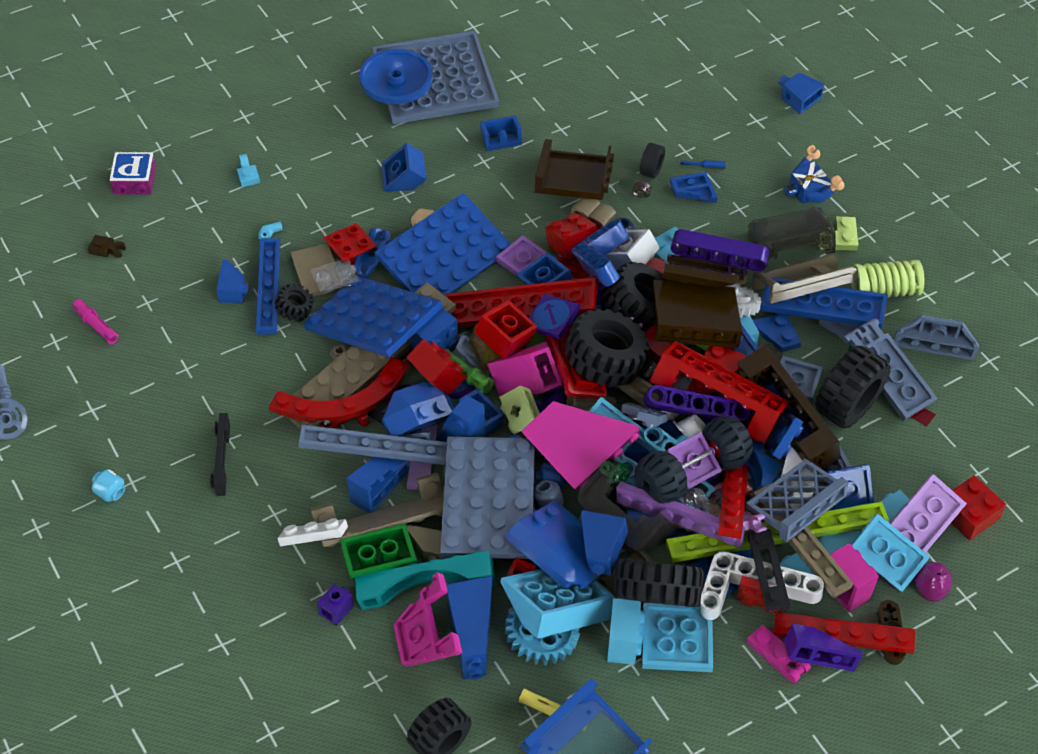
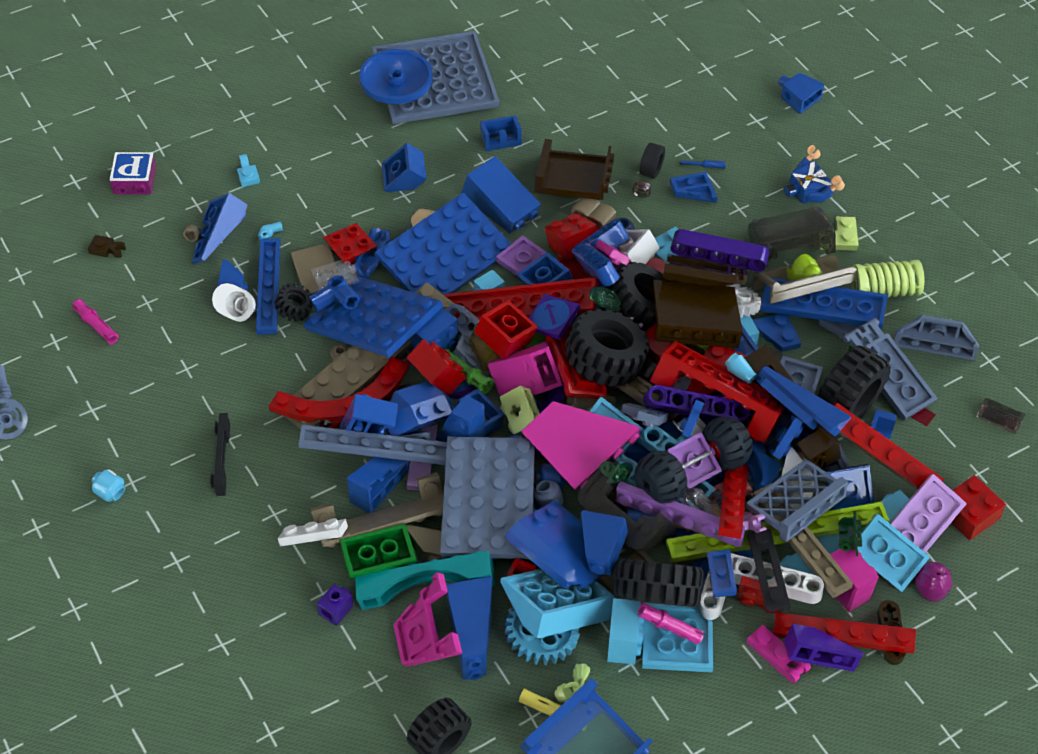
(192, 238): none -> dark tan hinge
(220, 219): none -> wedge
(233, 302): none -> white piece
(335, 291): none -> blue piece
(369, 415): none -> blue wedge
(465, 320): none -> sand blue plate
(488, 281): none -> medium azure brick
(500, 195): none -> blue slope
(580, 674): none -> yellowish green piece
(605, 298): none -> clear green gear
(612, 253): none -> dark pink plate
(662, 620): none -> dark pink pin
(689, 423): none -> blue plate
(721, 573): none -> blue plate
(740, 368): none -> medium azure cone
(803, 267): none -> lime piece
(803, 403): none -> blue wedge
(850, 533): none -> dark green hinge
(884, 422): none -> blue panel
(884, 451): none -> red brick
(1000, 415): none -> clear smoke slope

